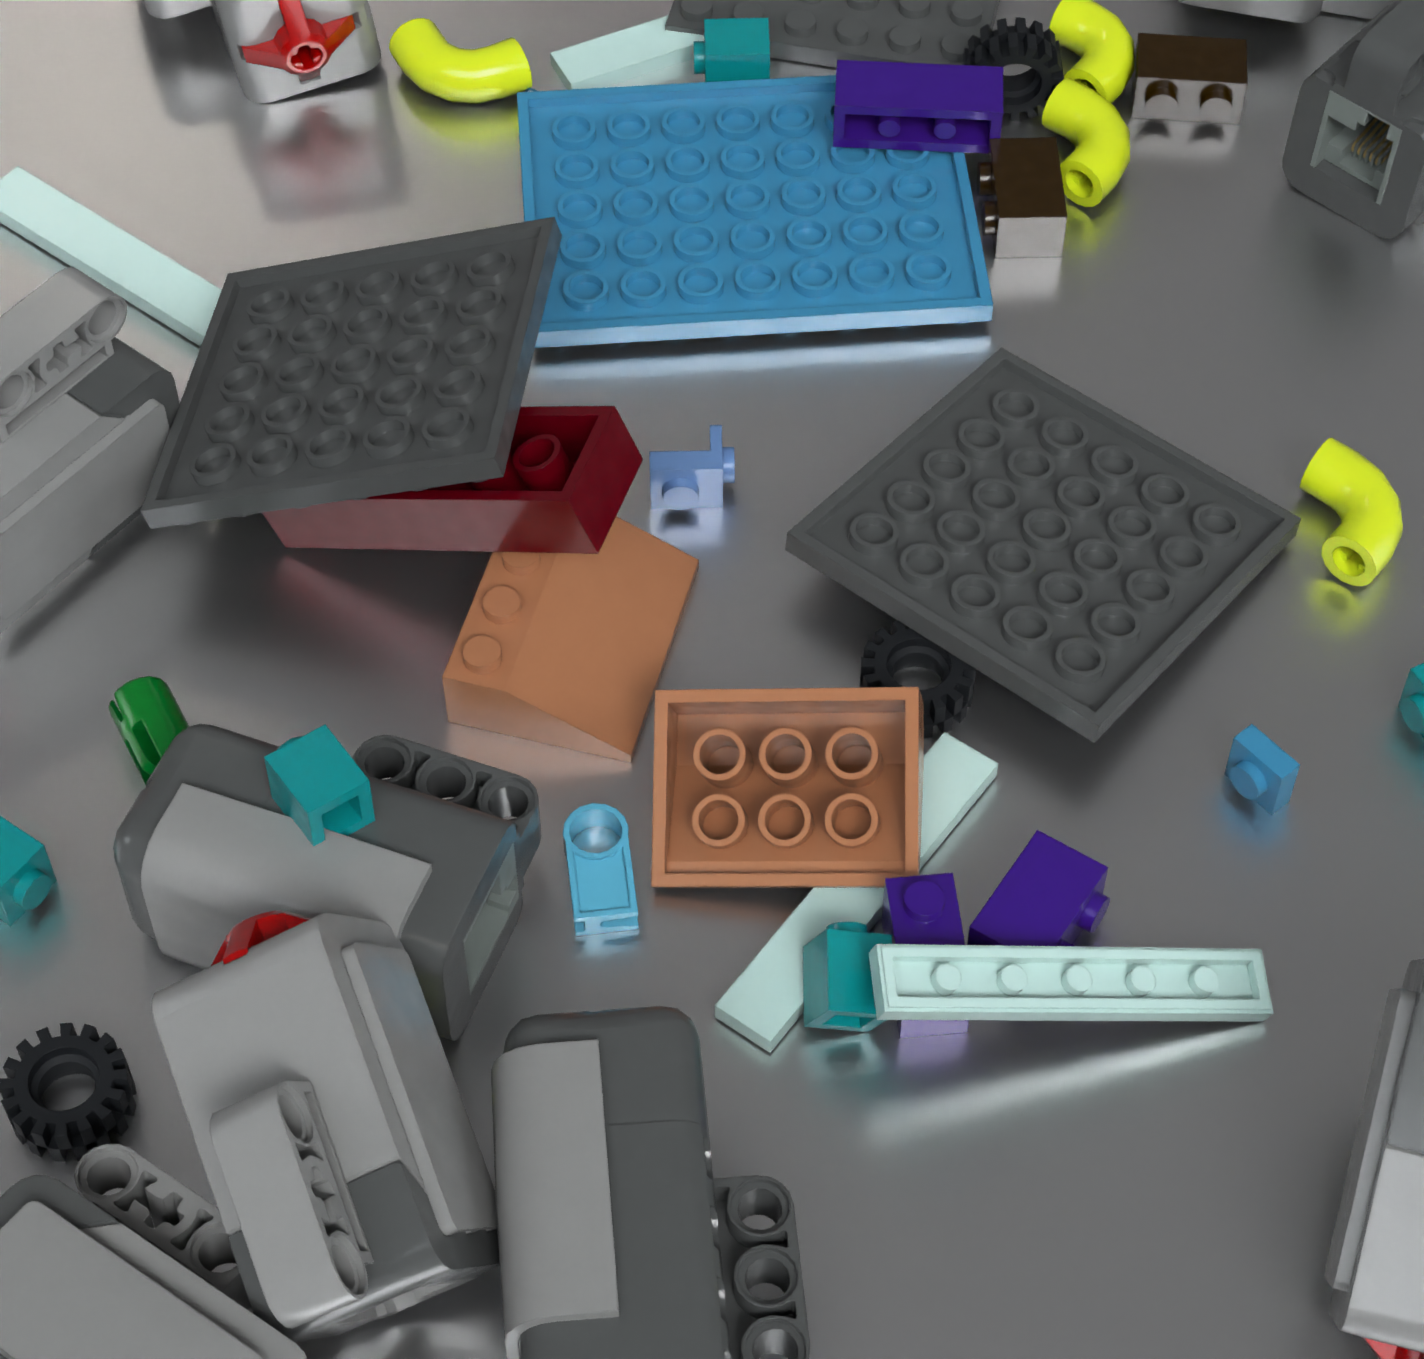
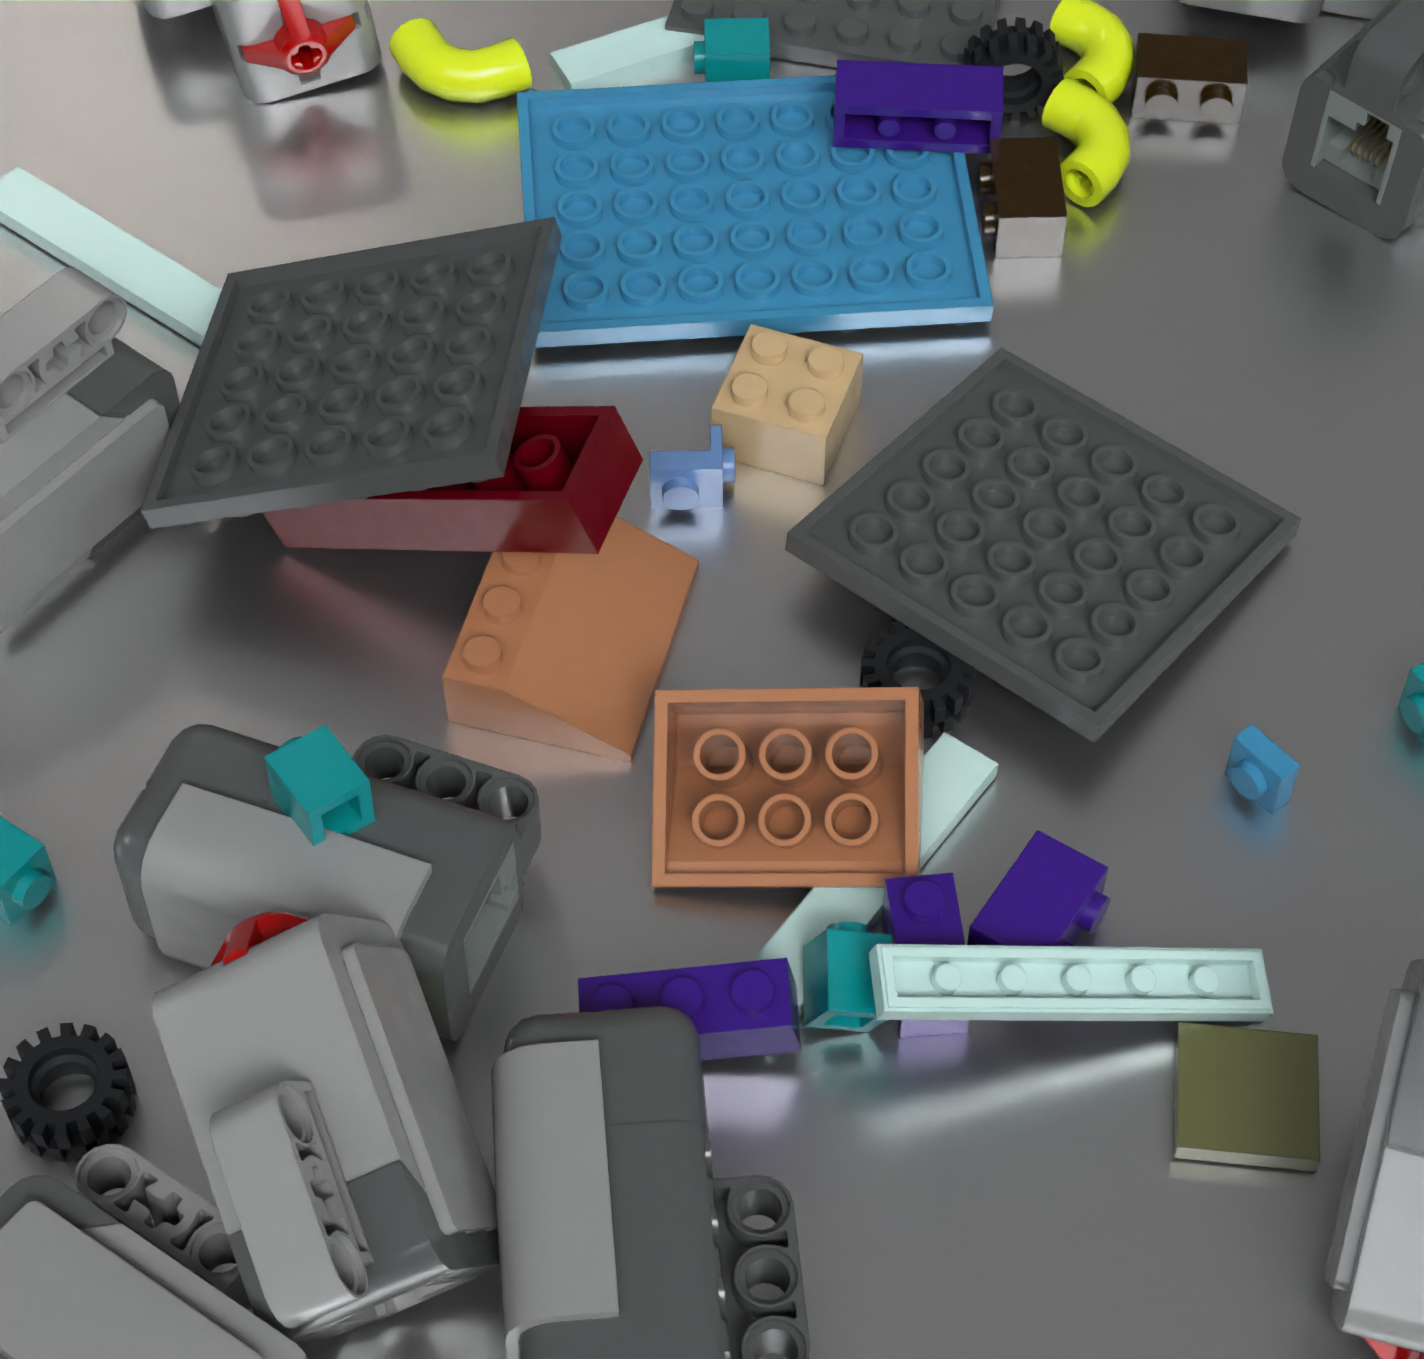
(146, 720): green arm -> none
(603, 881): medium azure piece -> none
(734, 1006): none -> dark purple brick
(788, 403): none -> tan brick
(1246, 1097): none -> olive tile
(1366, 507): neon yellow cylinder -> none

